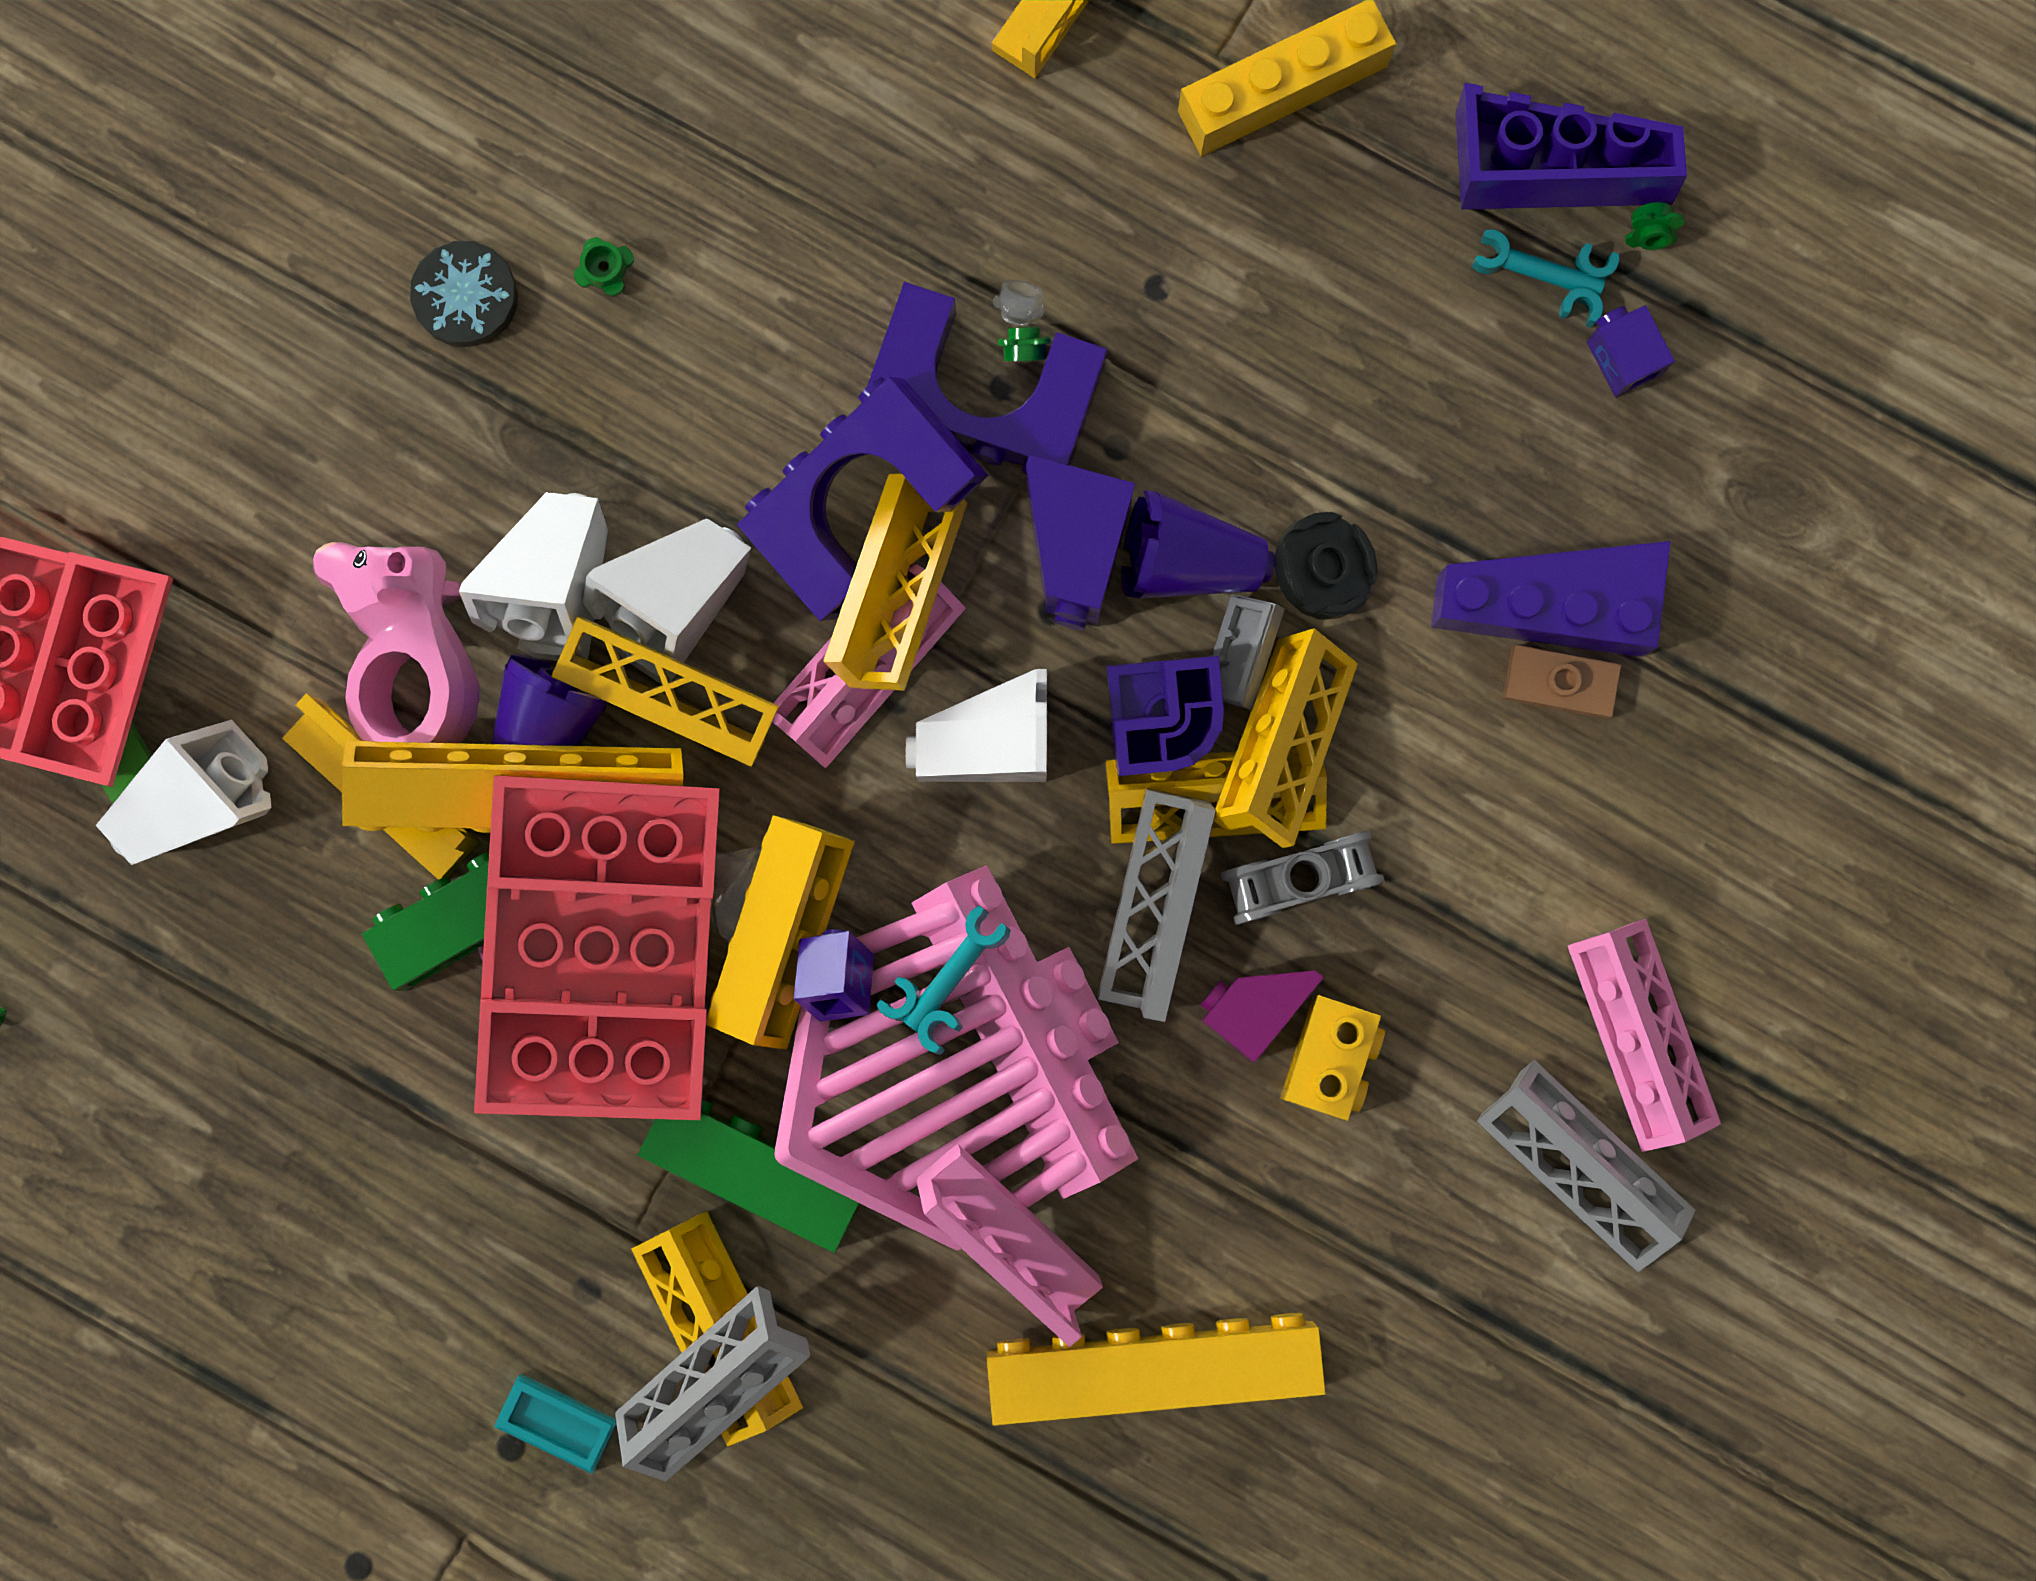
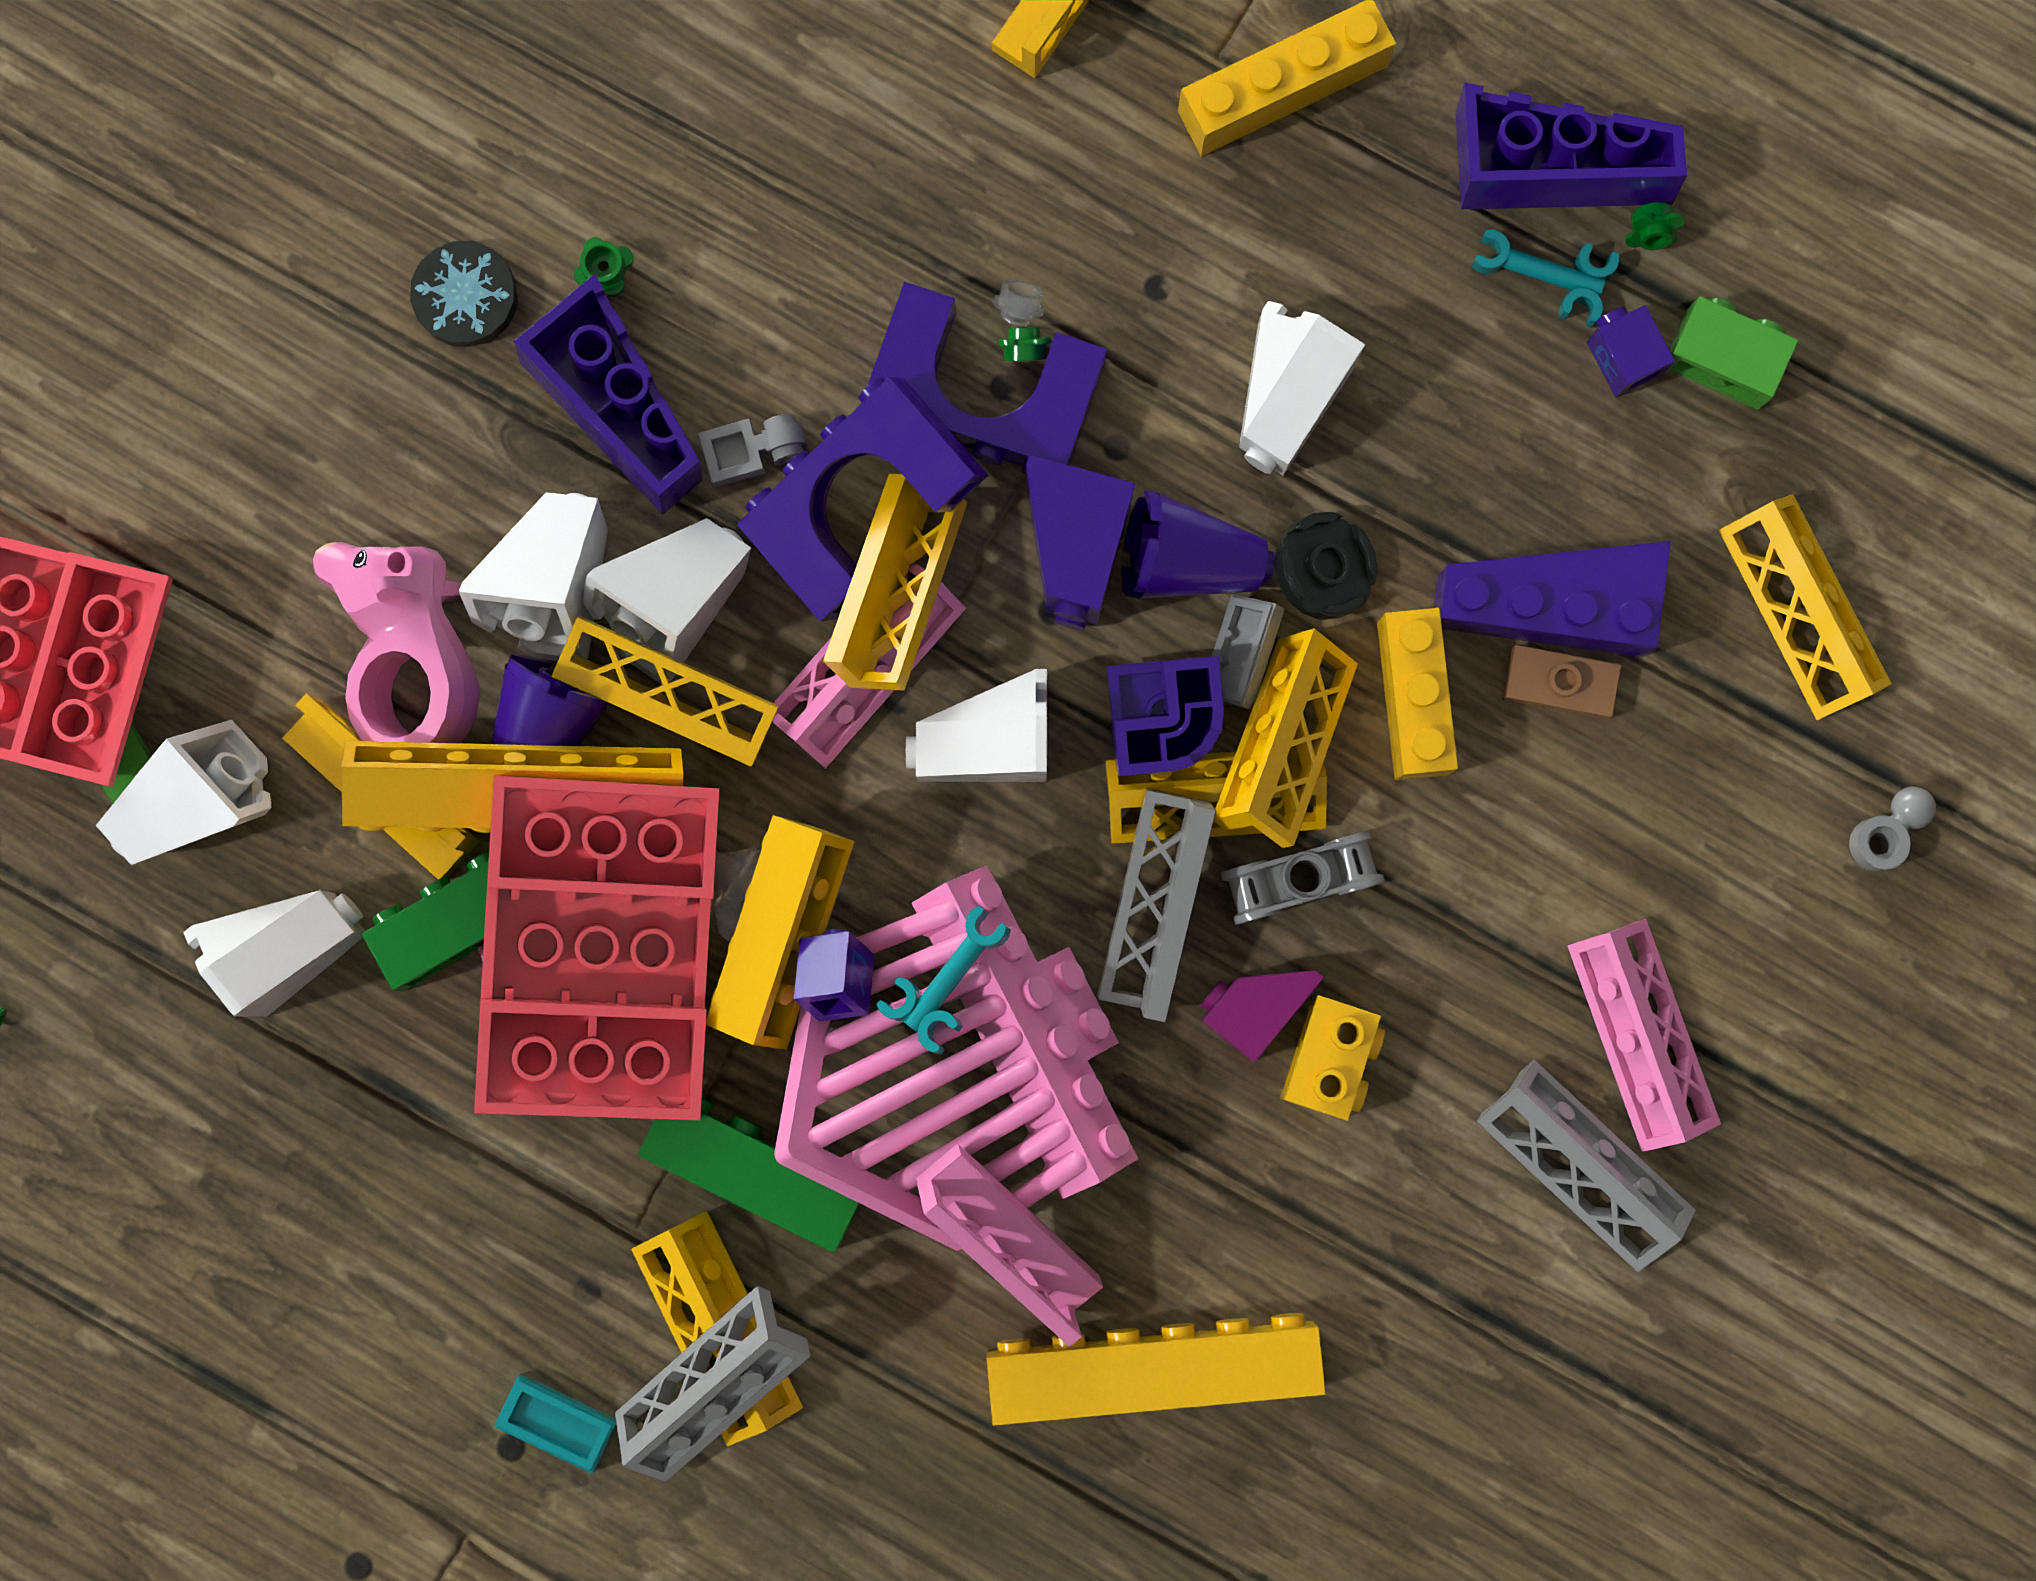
(274, 950): none -> white slope
(606, 388): none -> dark purple wedge
(736, 452): none -> light grey plate
(1292, 383): none -> white slope
(1417, 694): none -> yellow brick
(1731, 351): none -> bright green brick
(1822, 598): none -> yellow fence
(1910, 809): none -> light grey plate

